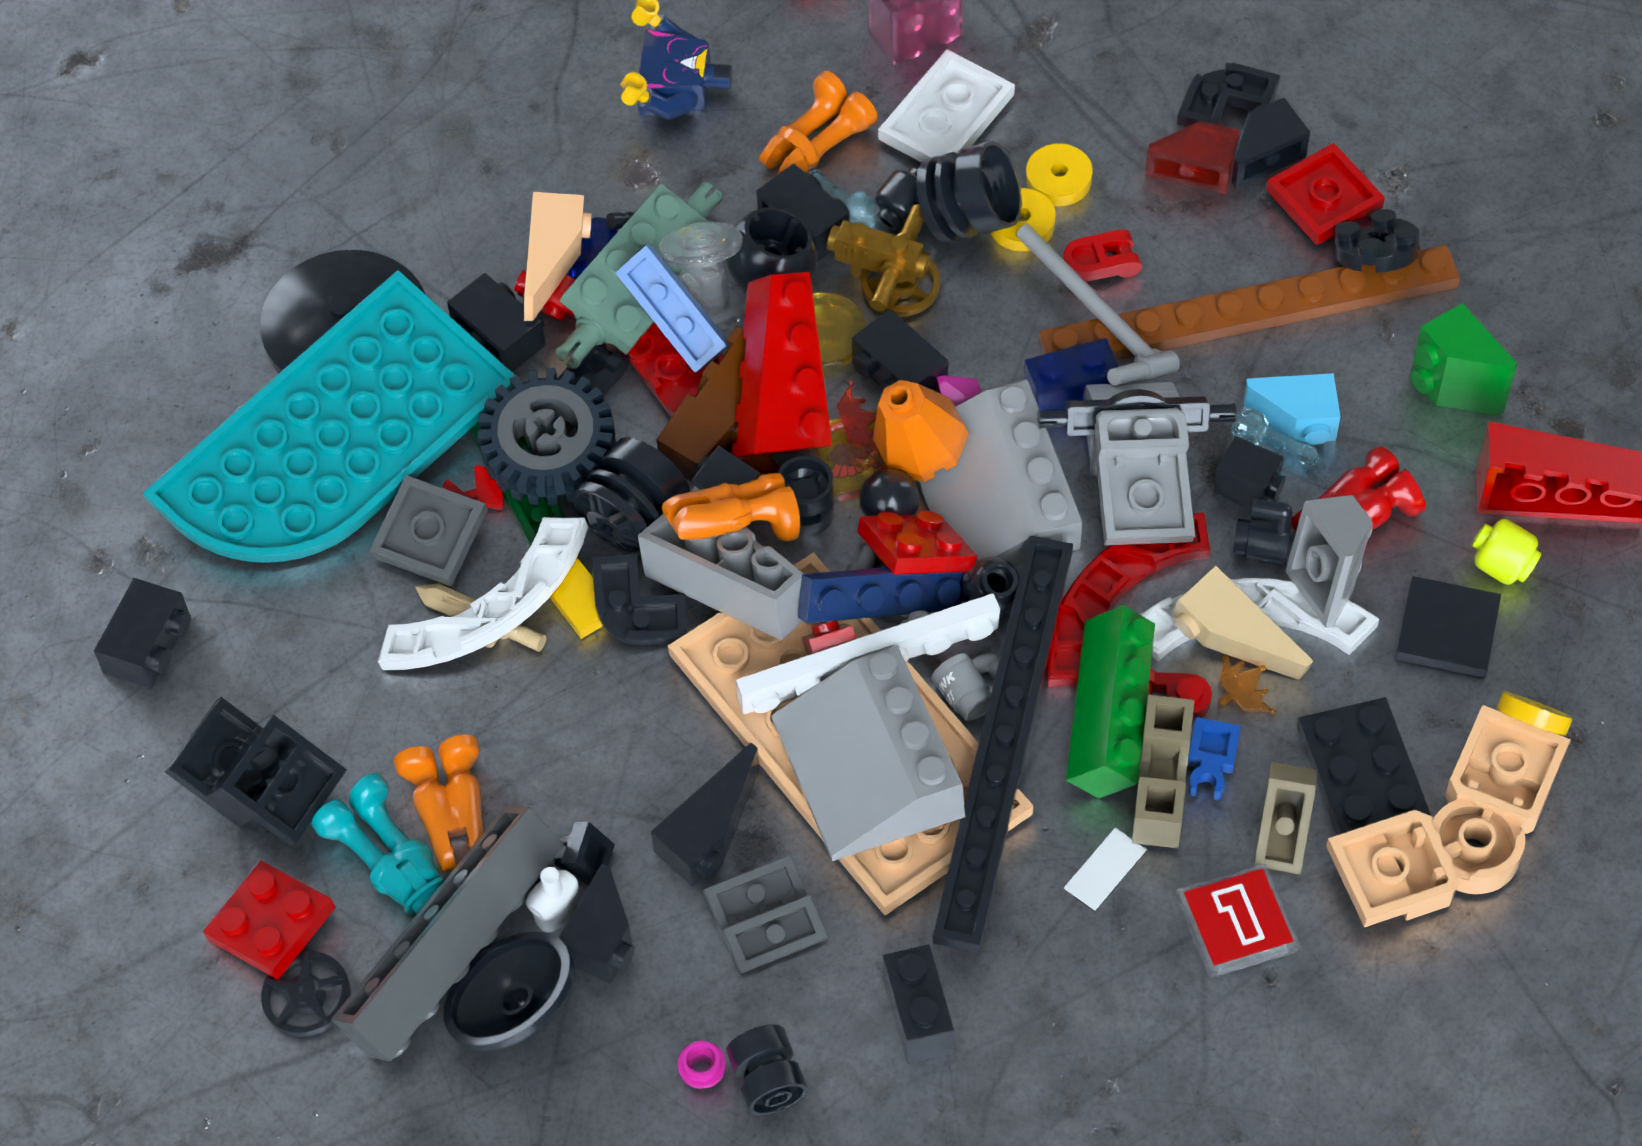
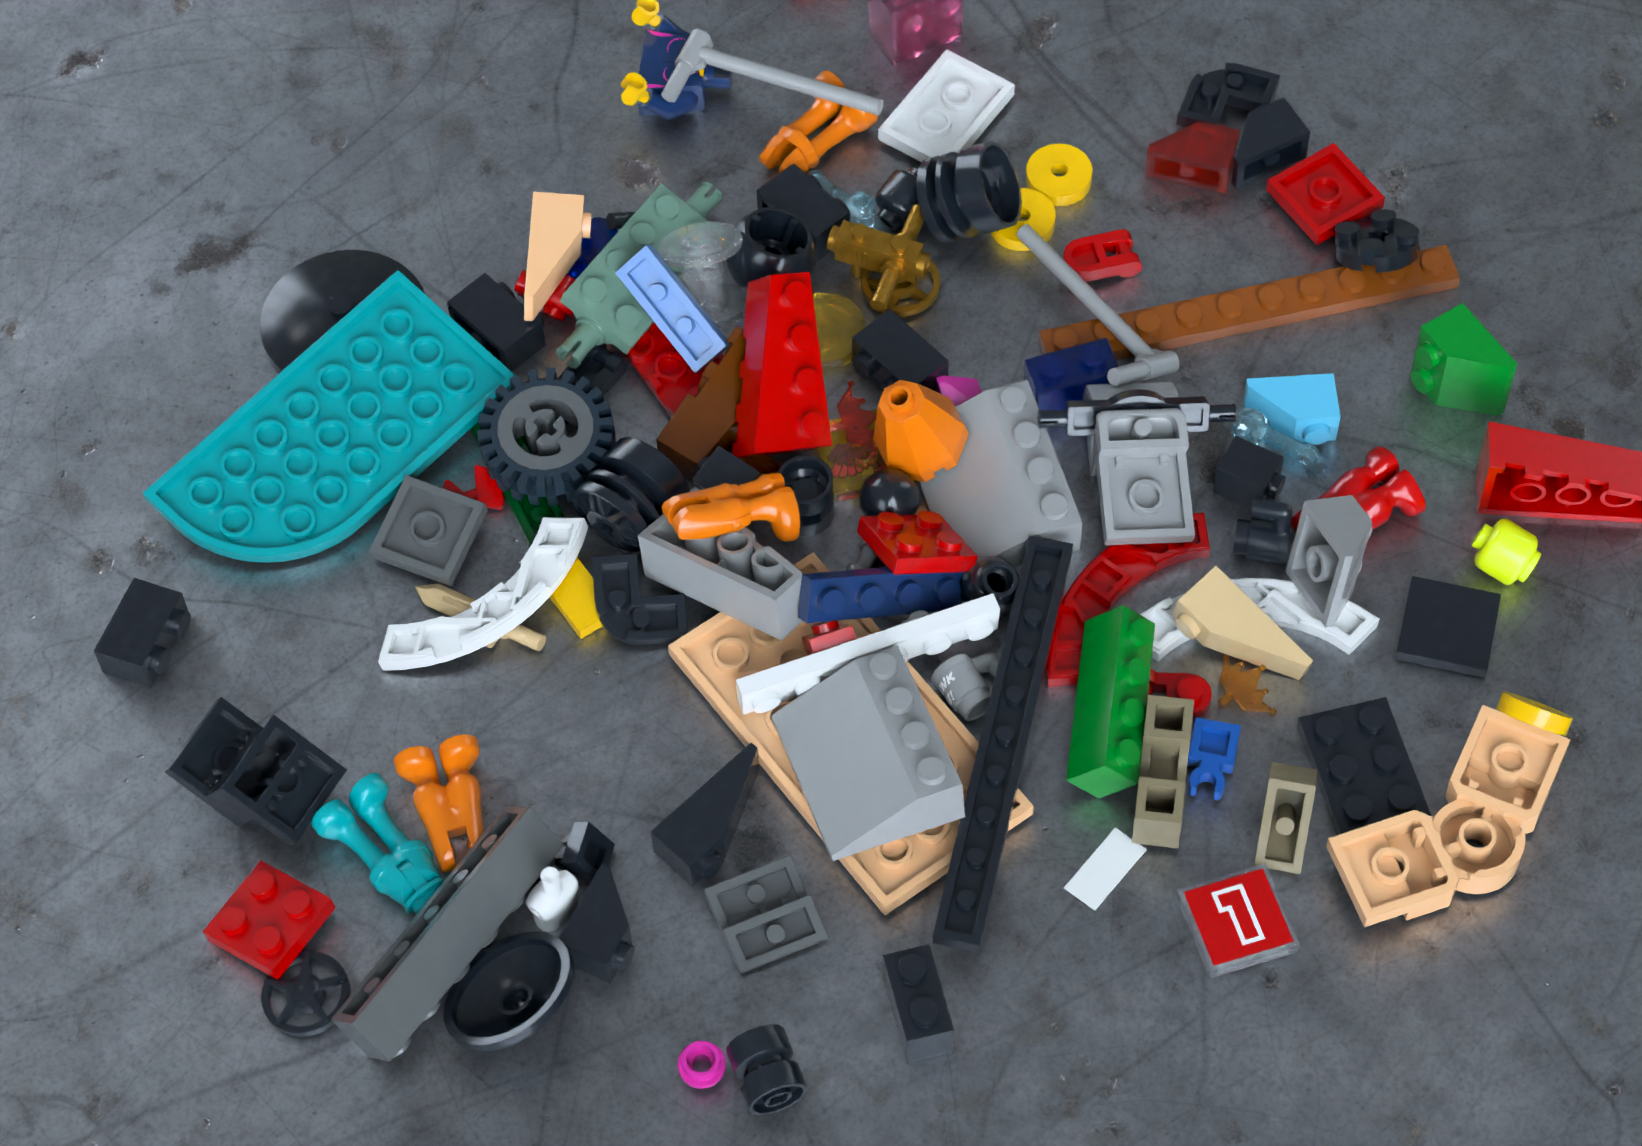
(700, 51): none -> light grey bar

